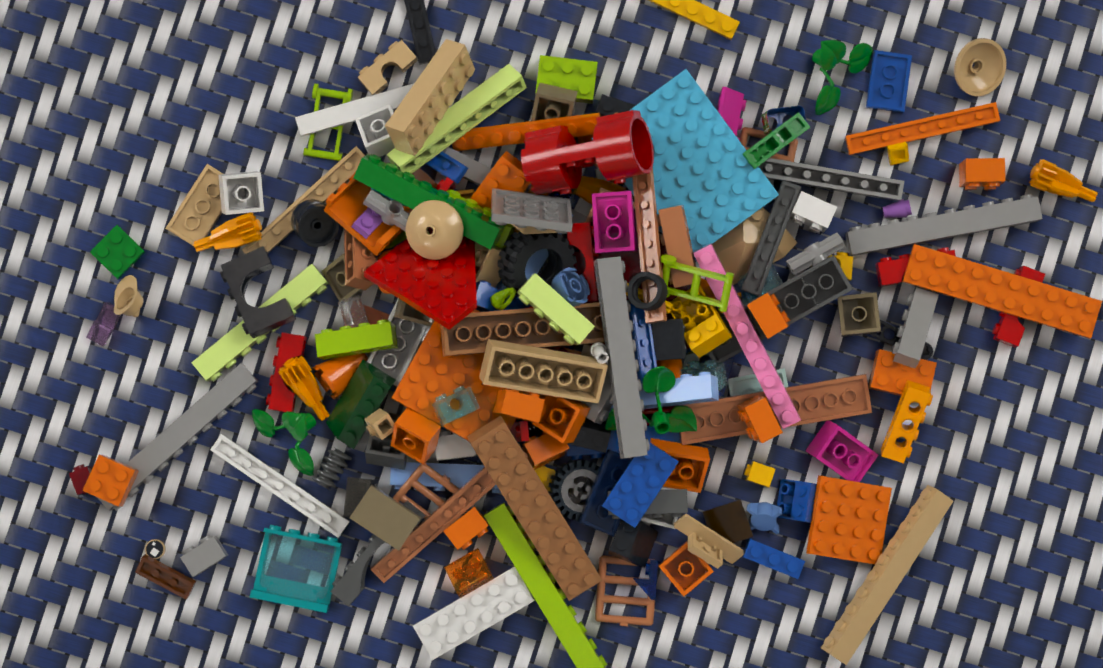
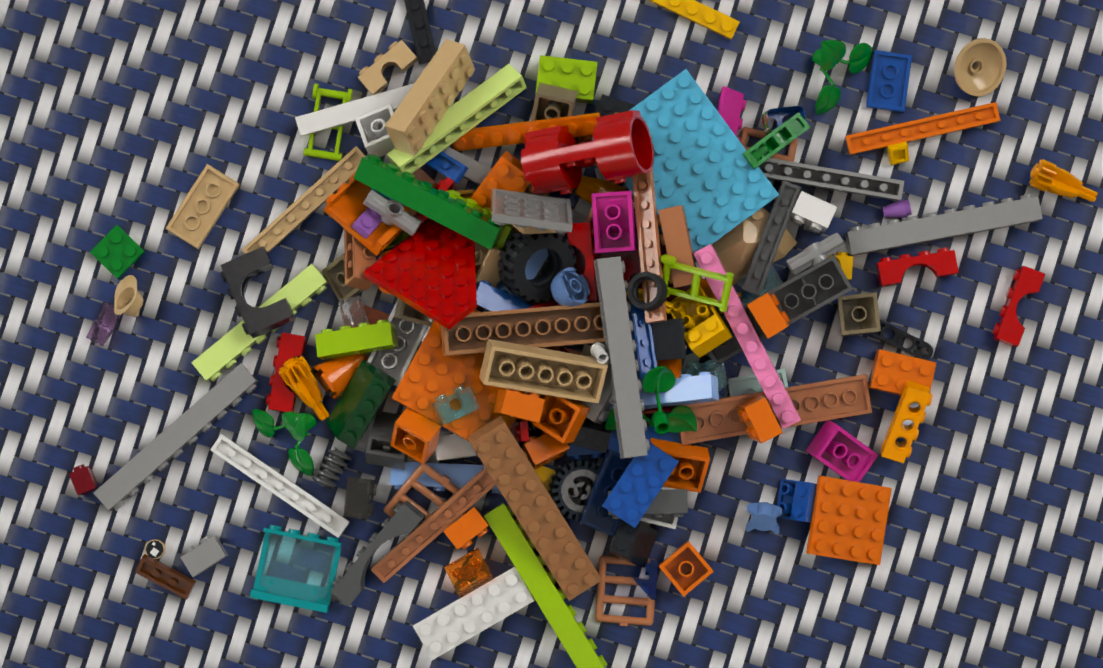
(110, 480): orange brick -> none
(232, 234): light orange piece -> none
(241, 192): white brick -> none
(313, 223): black wheel -> none
(379, 424): tan brick -> none
(385, 517): dark tan tile -> none
(446, 226): tan dish -> none
(498, 299): lime piece -> none
(555, 309): yellowish green brick -> none
(707, 543): tan bracket -> none
(729, 521): dark brown slope -> none
(759, 474): yellow brick -> none
(773, 558): blue brick -> none
(886, 574): tan brick -> none
(915, 327): light grey brick -> none
(982, 173): orange brick -> none
(1002, 291): orange plate -> none

